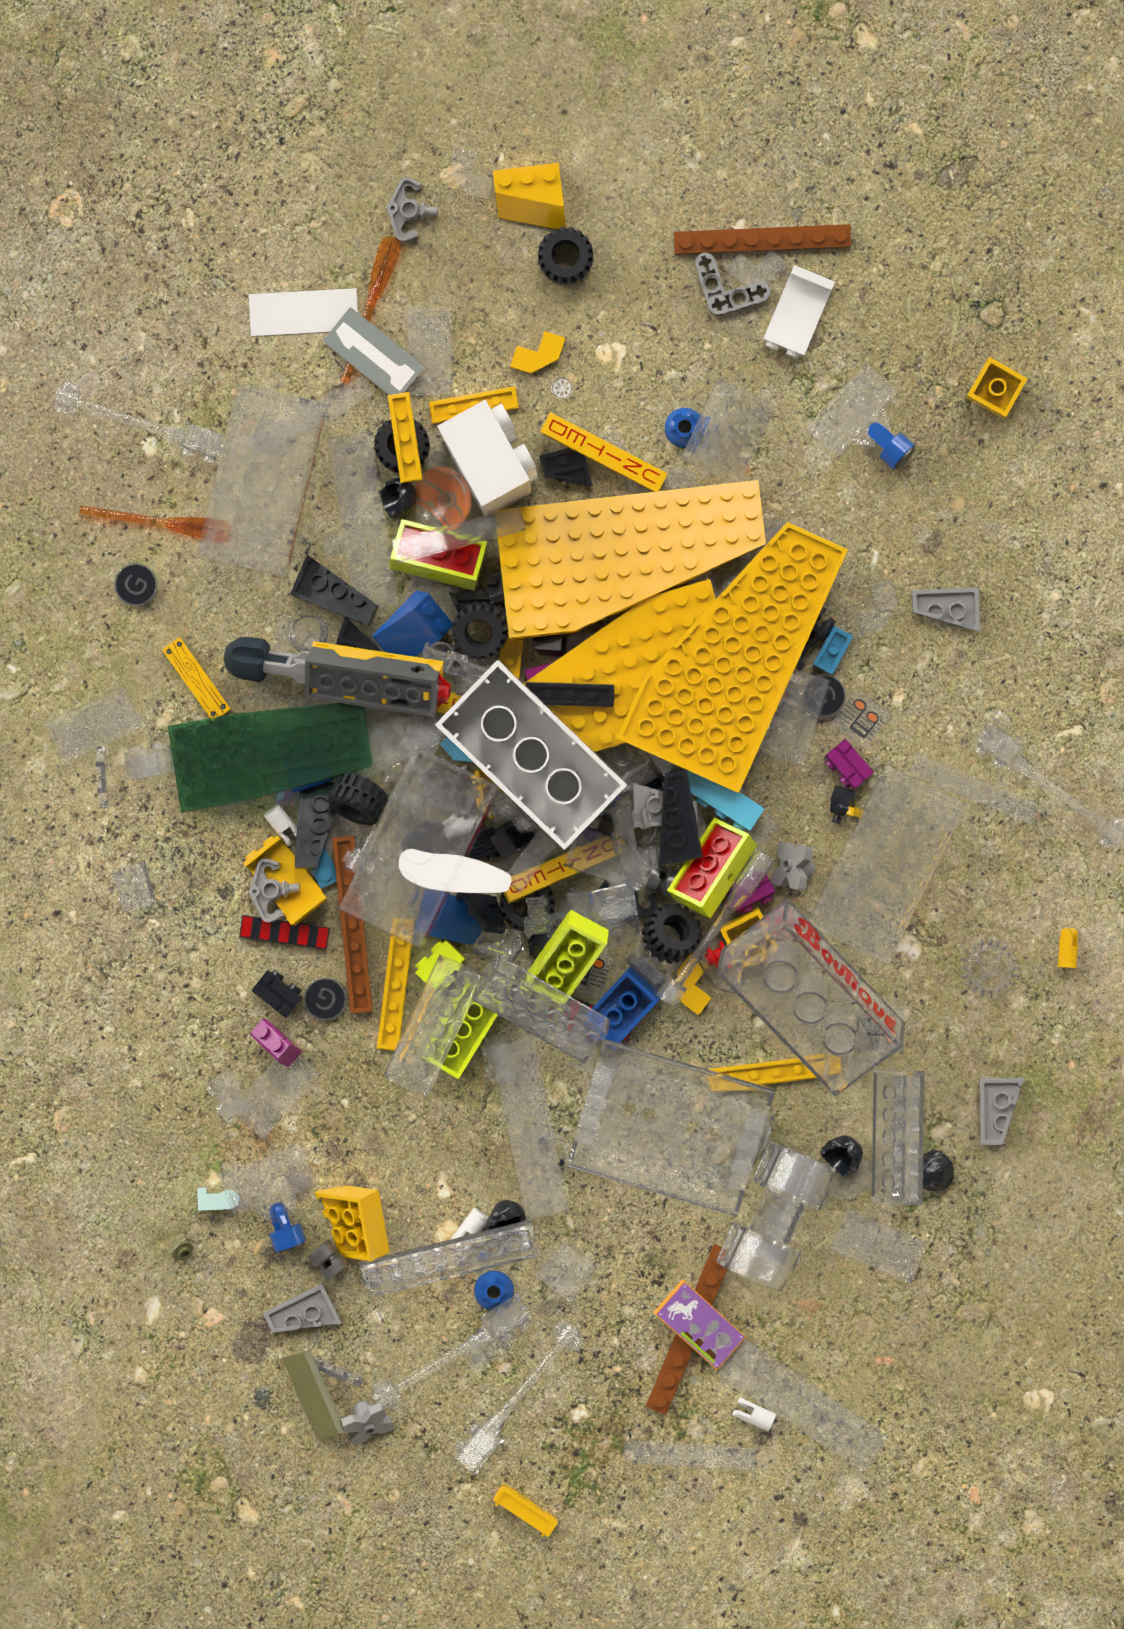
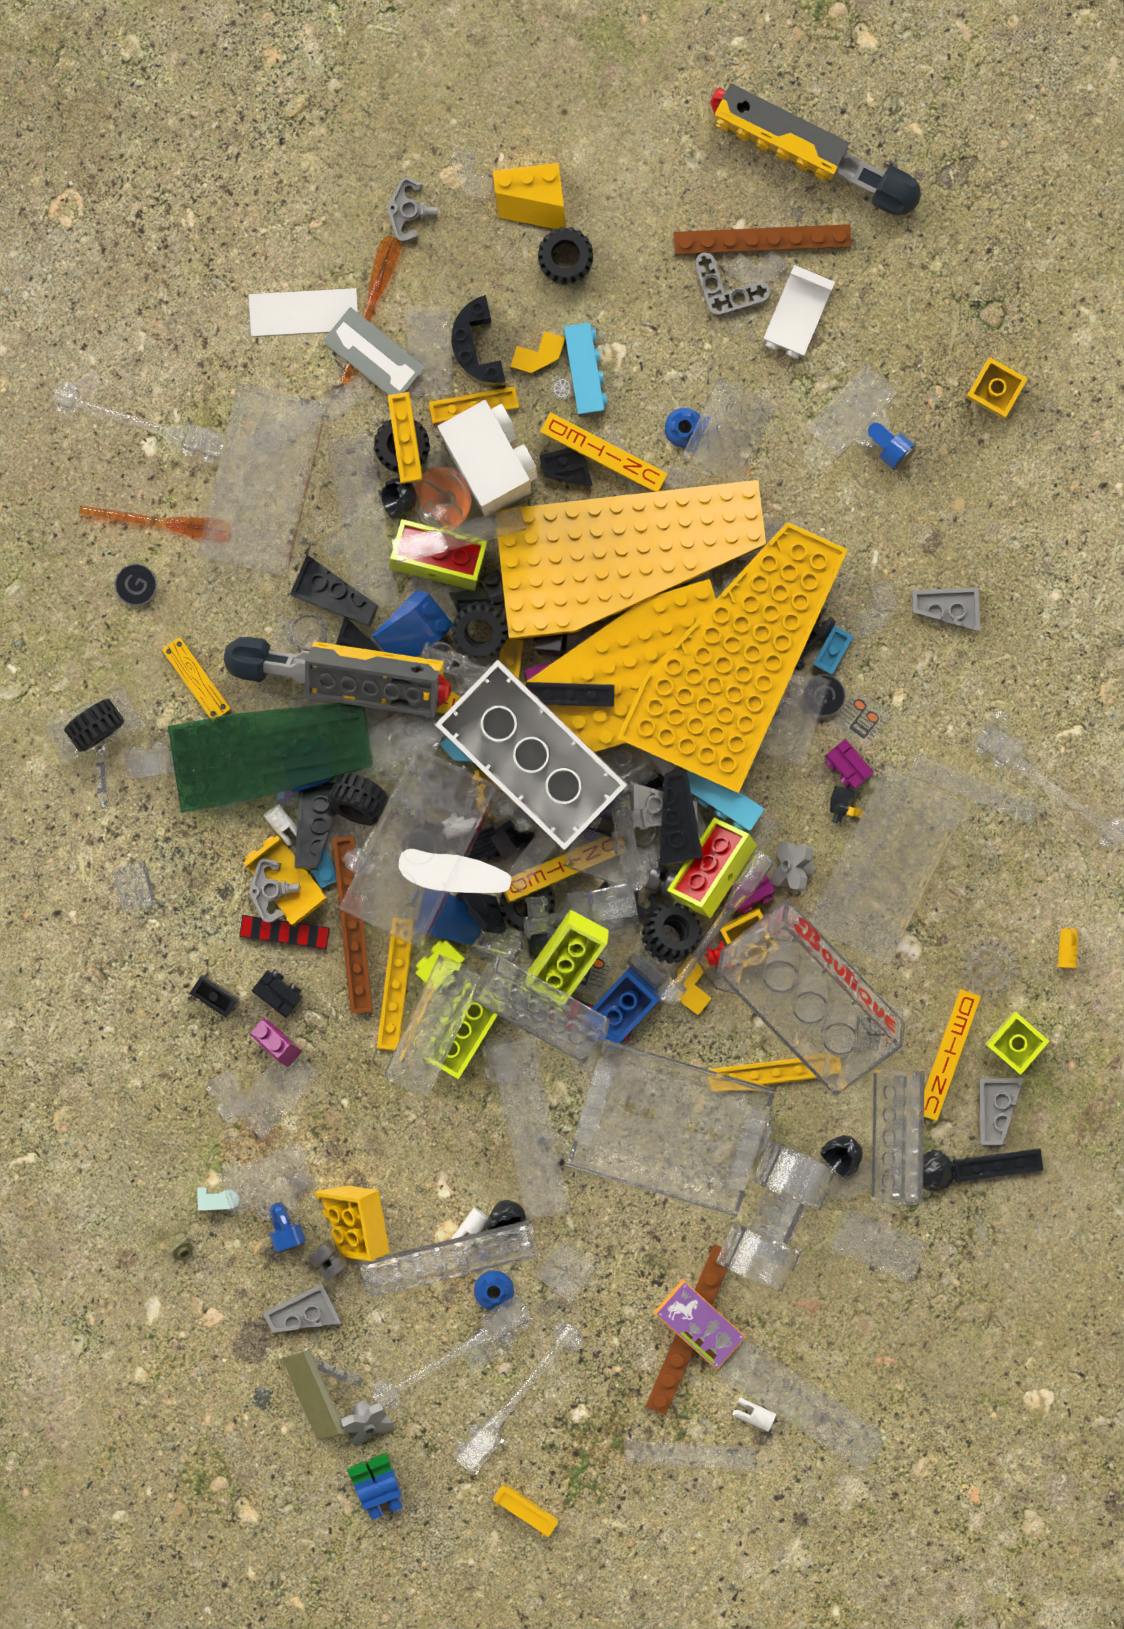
(94, 725): none -> black tyre
(214, 996): none -> black brick
(325, 998): black tile -> none
(376, 1492): none -> blue hips
(463, 346): none -> black cylinder
(584, 369): none -> medium azure brick
(811, 148): none -> piece
(949, 1052): none -> yellow tile
(998, 1165): none -> black tile
(1017, 1042): none -> neon yellow brick

